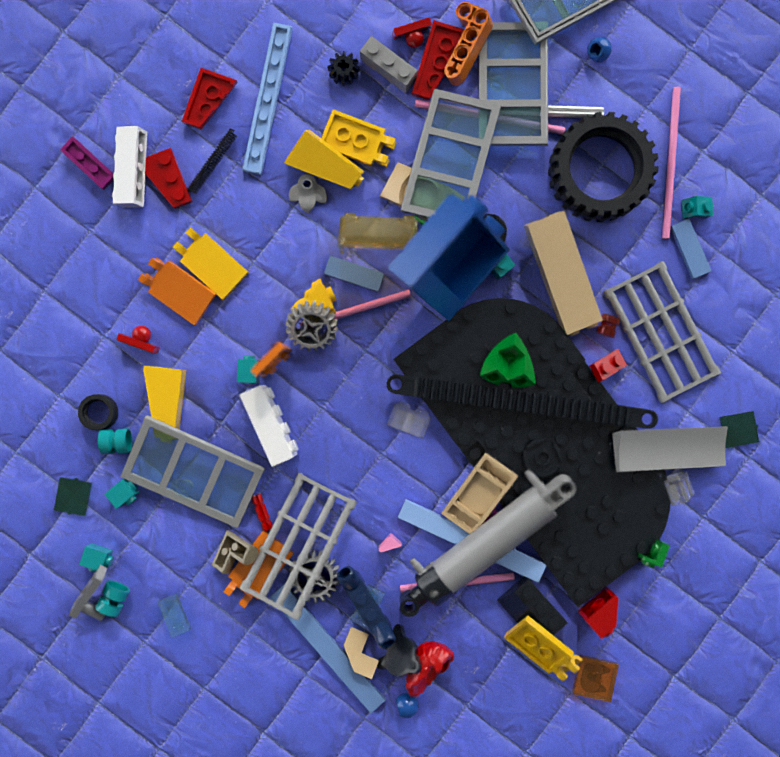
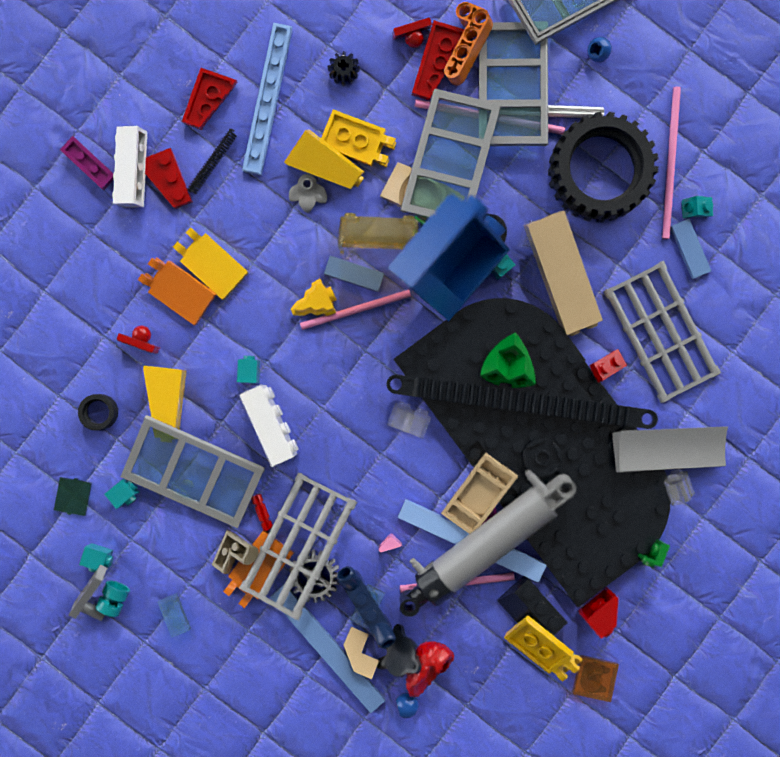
(117, 441): teal wheel -> none
(271, 360): orange tile -> none
(315, 339): light grey gear -> none
(388, 64): light grey brick -> none
(608, 325): clear red wheel -> none
(741, 429): piece -> none

